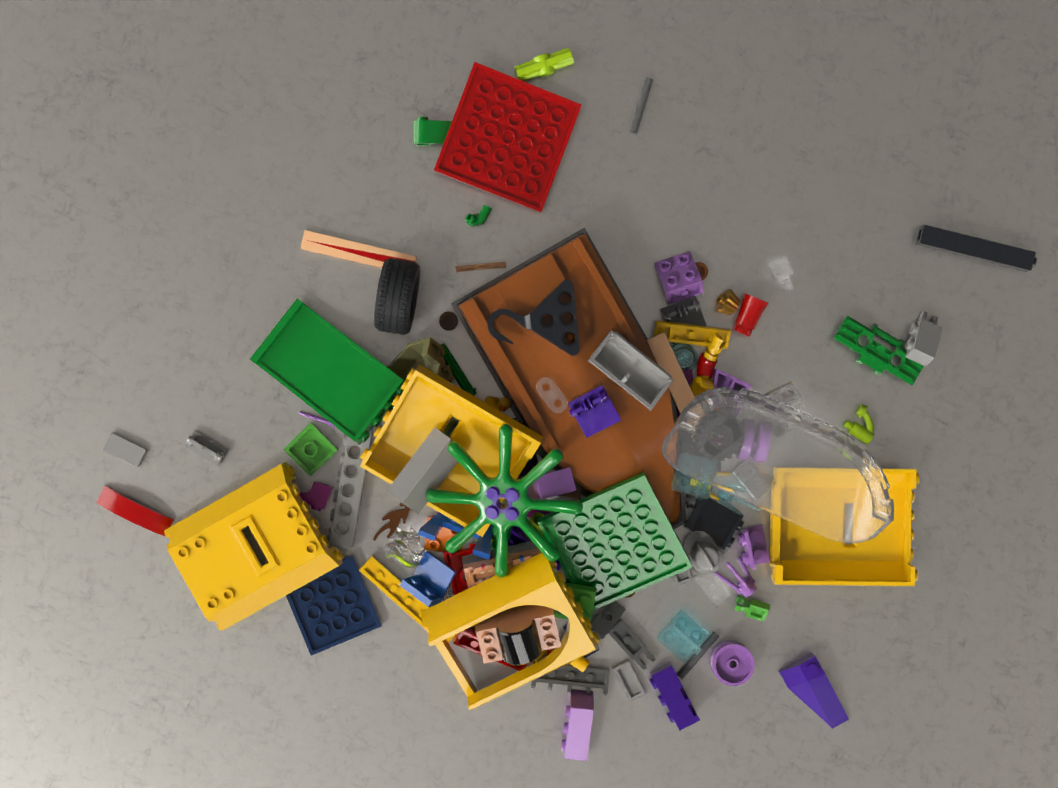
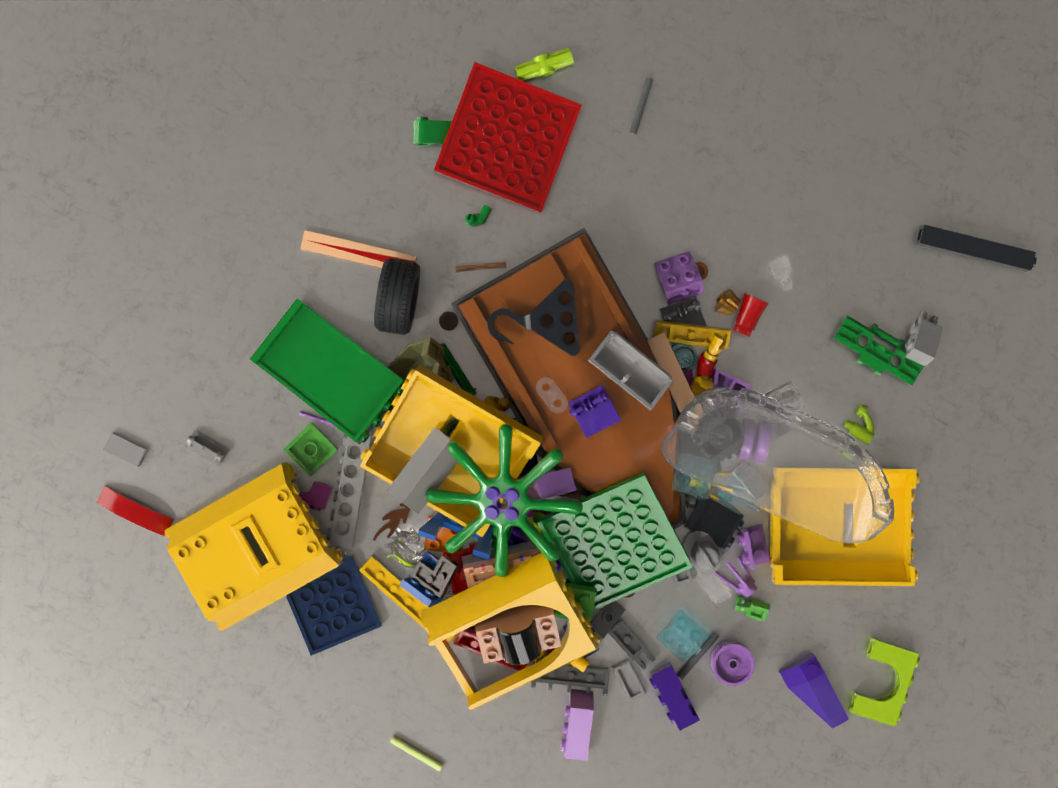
(416, 753): none -> yellowish green bar
(437, 578): none -> plate
(887, 708): none -> lime arch

